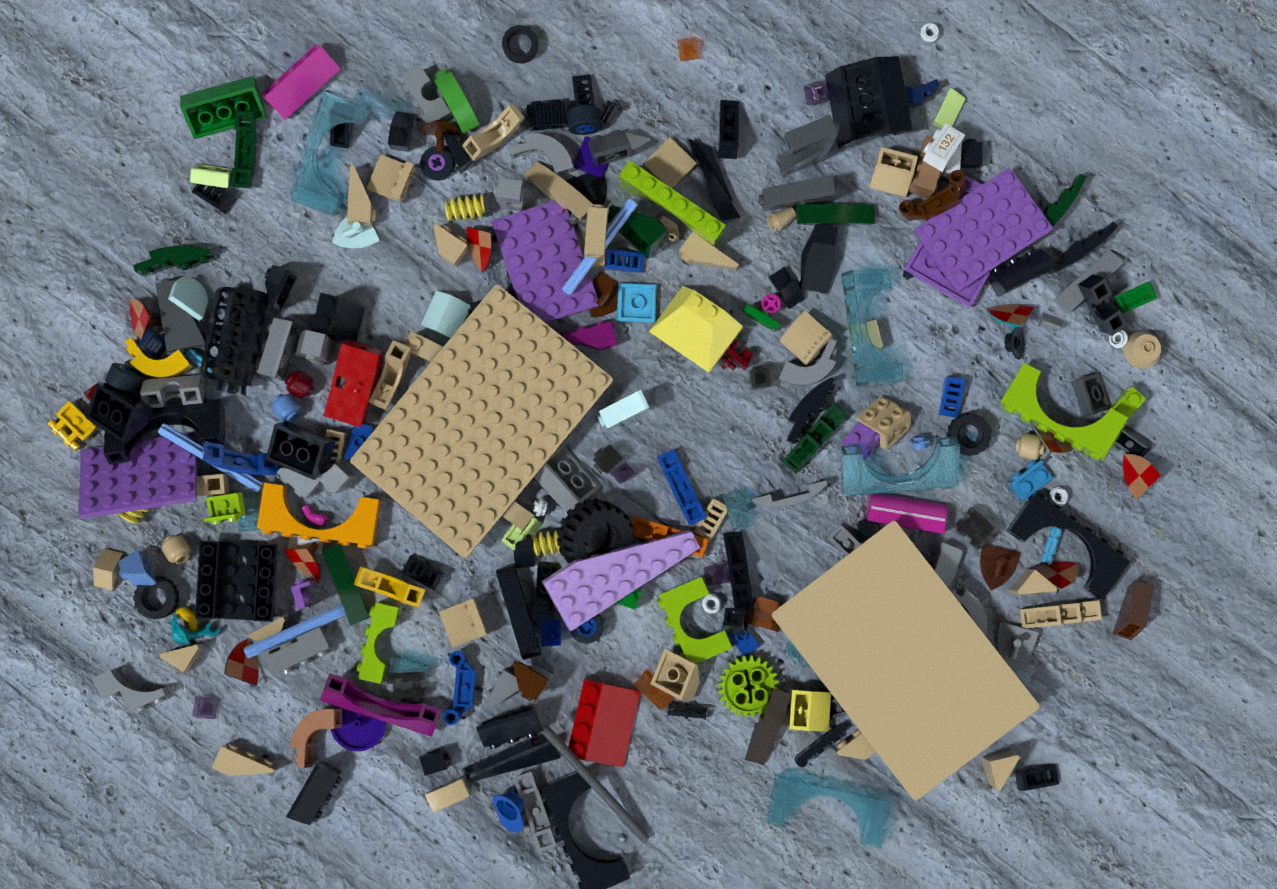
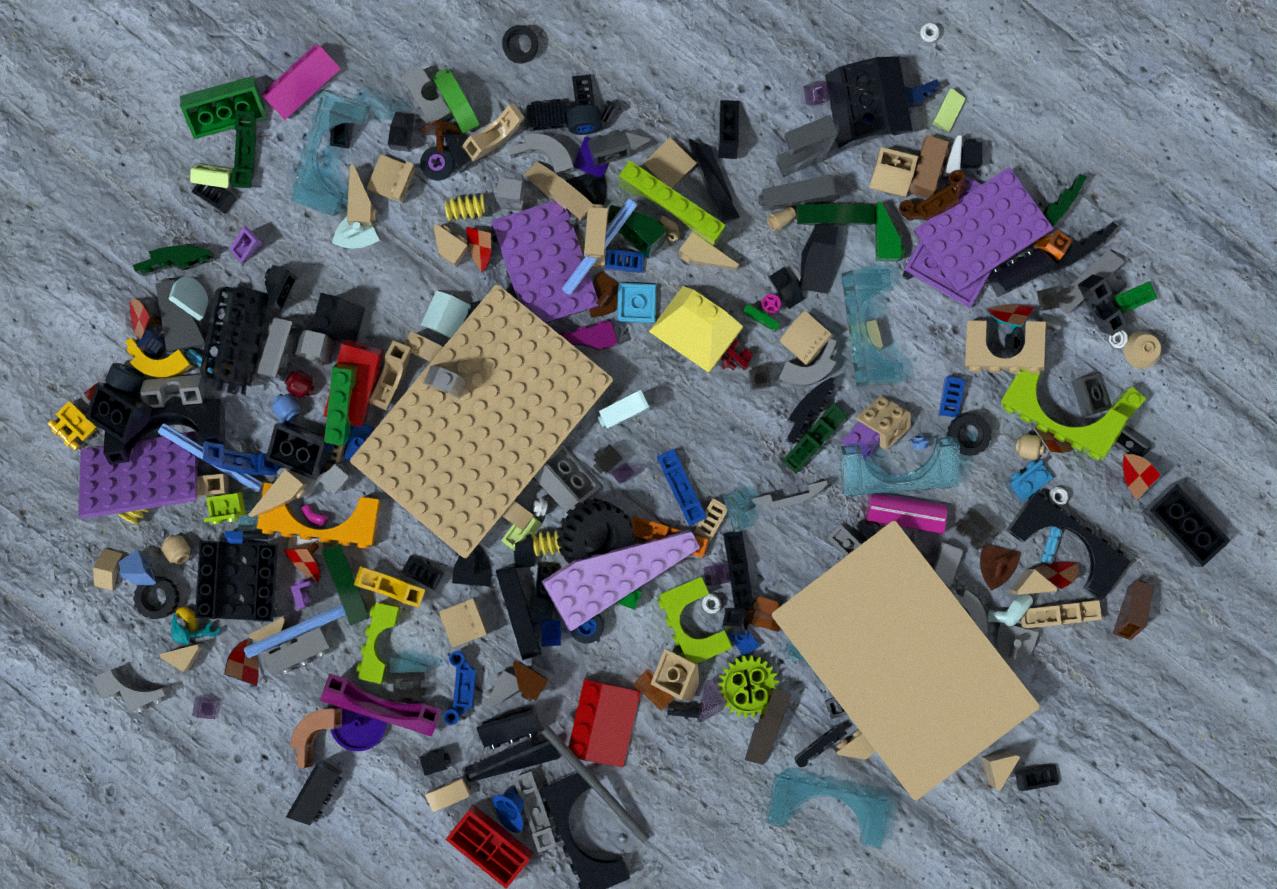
(235, 762): tan slope -> none
(236, 537): none -> piece
(245, 244): none -> medium lavender slope
(283, 491): none -> tan slope
(341, 388): none -> green arch
(445, 381): none -> light grey slope
(473, 569): none -> black shield
(505, 853): none -> red brick
(688, 49): clear orange slope -> none
(711, 702): none -> clear purple slope
(810, 710): light yellow slope -> none
(887, 241): none -> green slope
(943, 147): white brick -> none
(1014, 612): none -> light aqua arm
(1029, 359): none -> tan arch
(1050, 298): none -> clear smoke plate
(1055, 244): none -> orange slope
(1186, 525): none -> black brick

